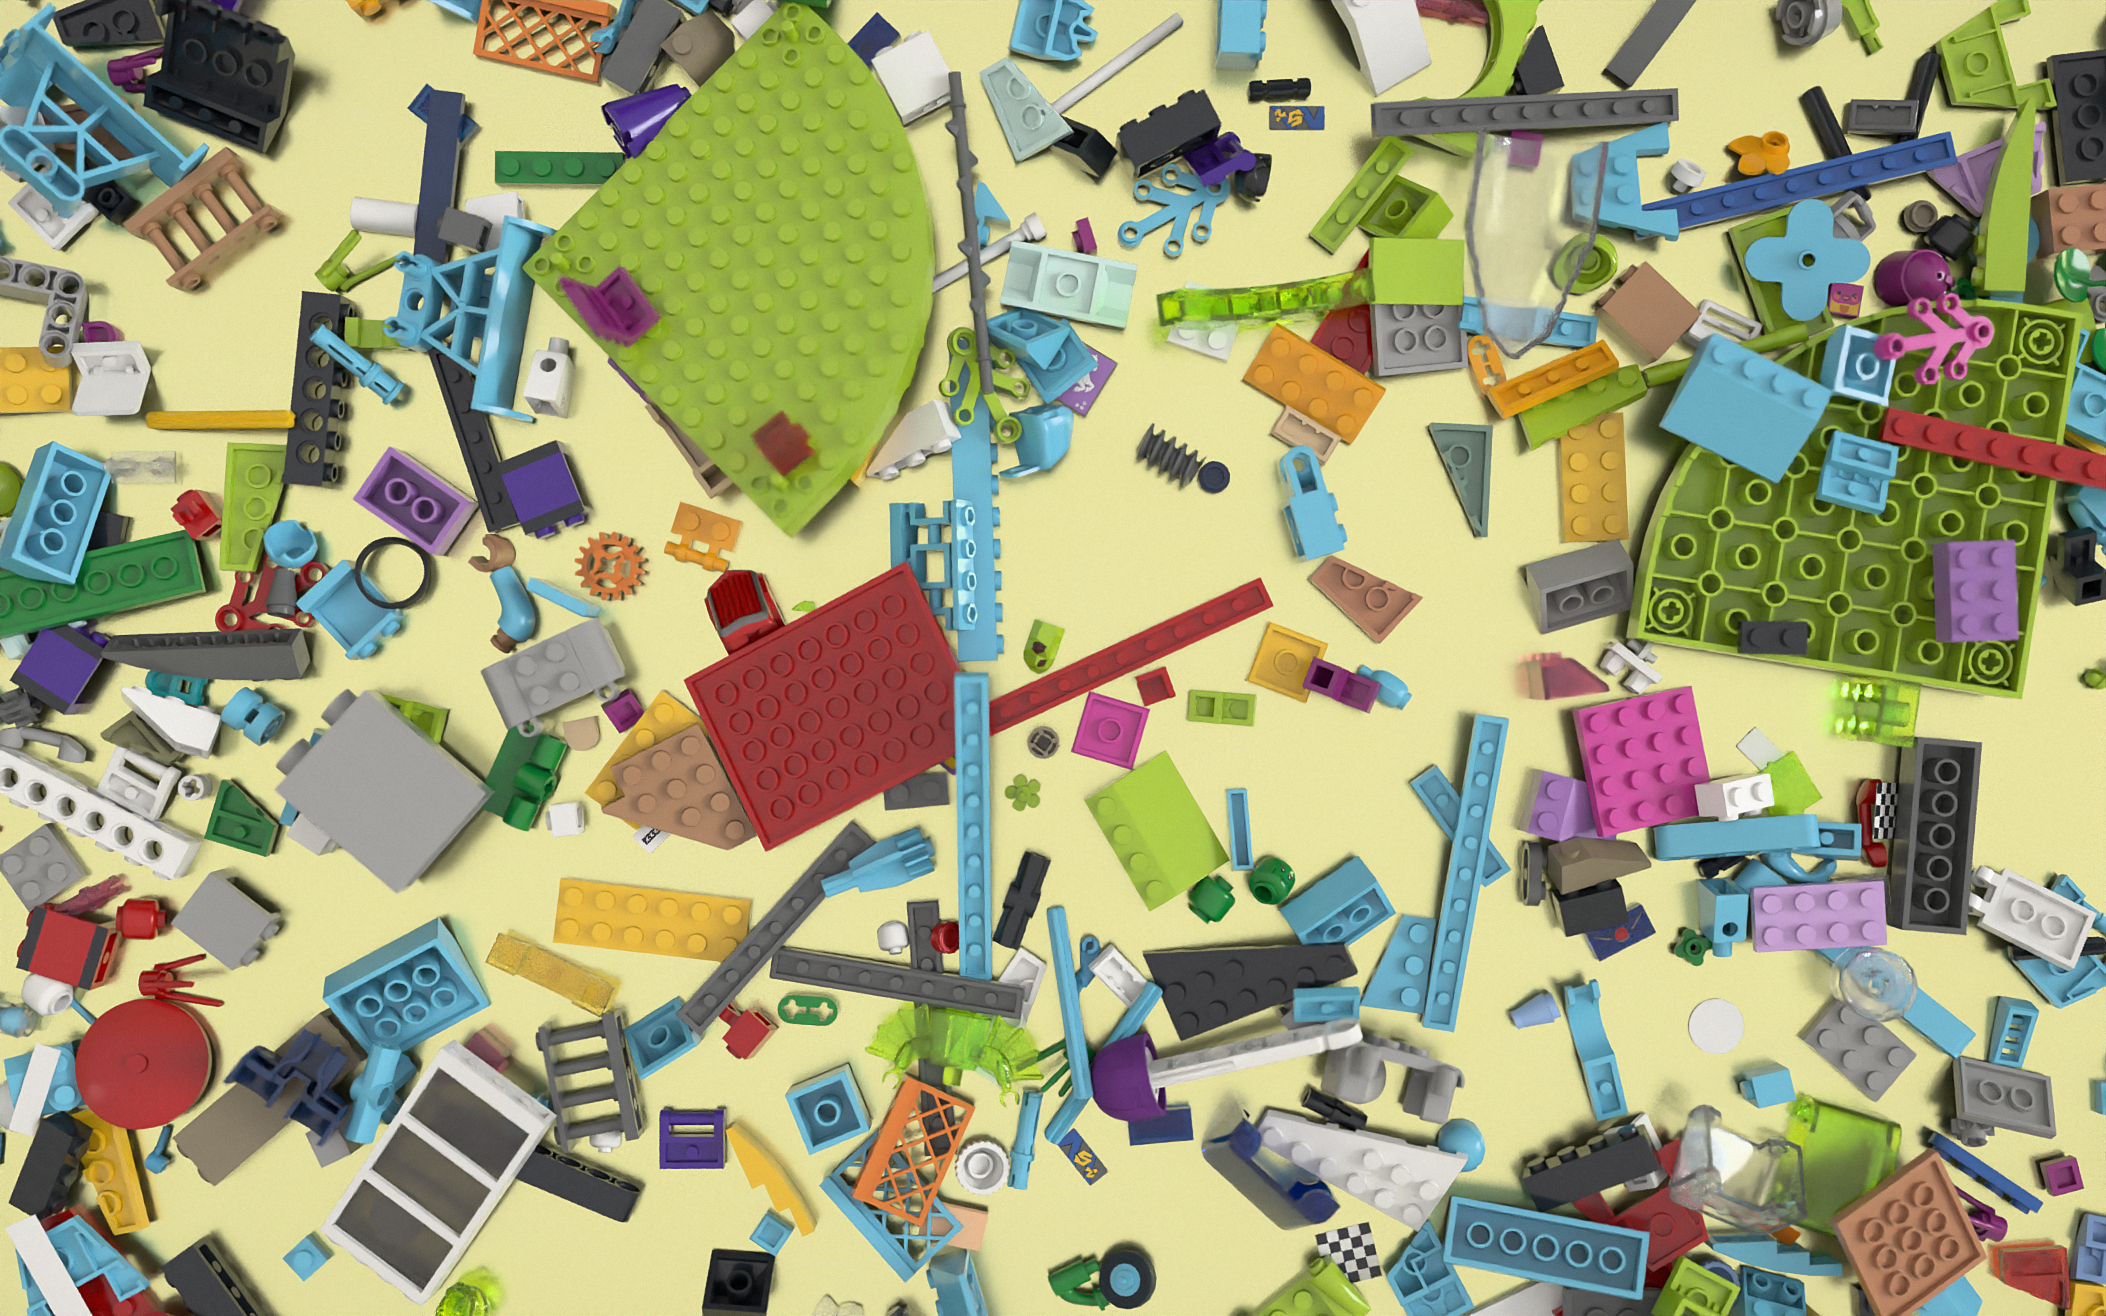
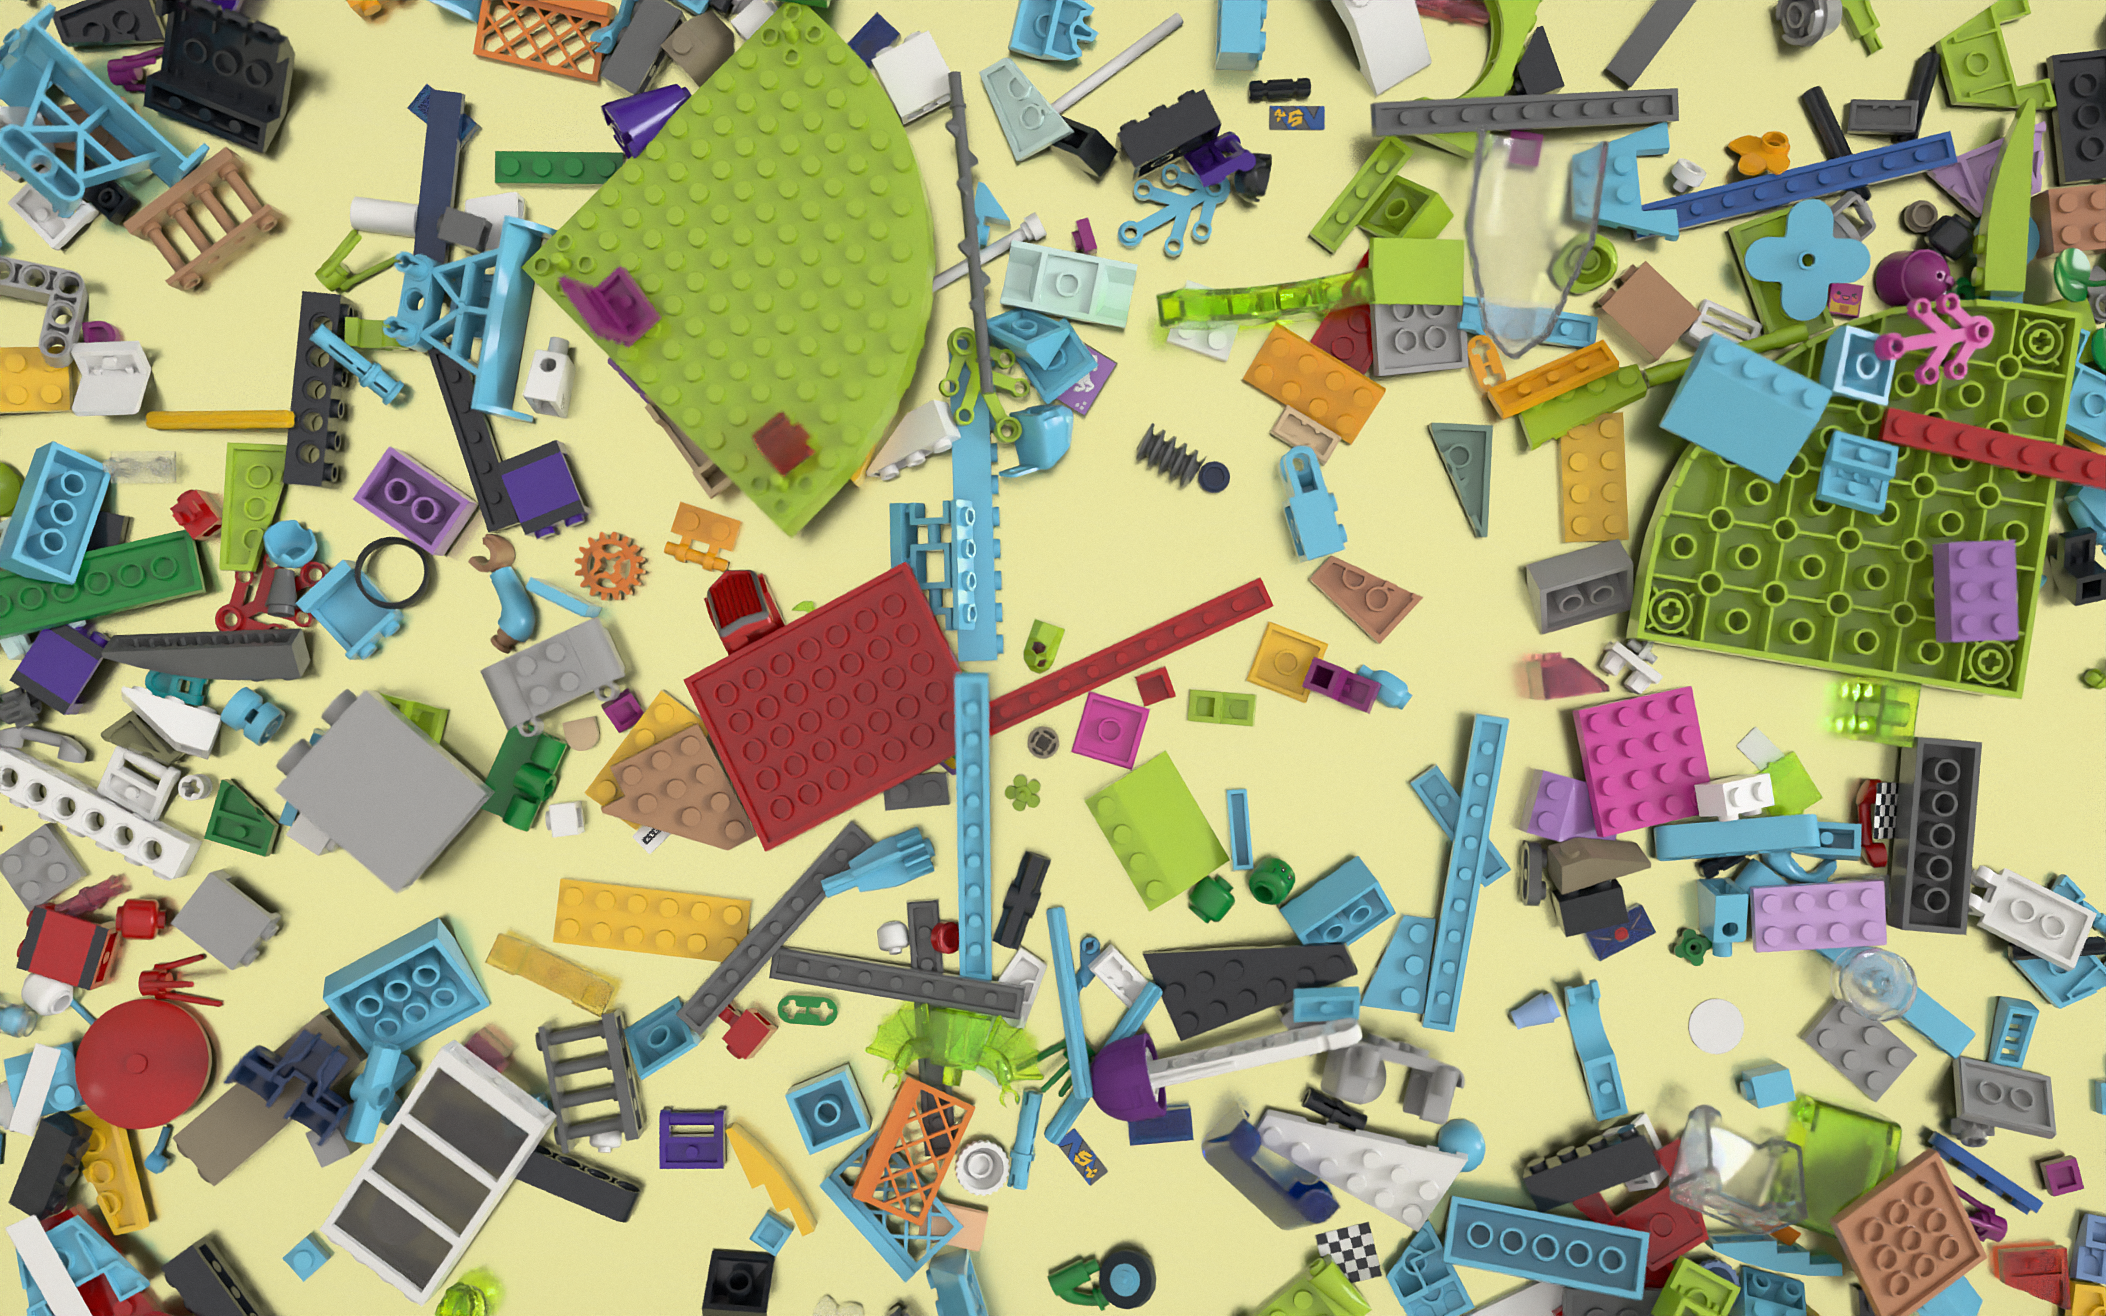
(1772, 637): black plate -> none

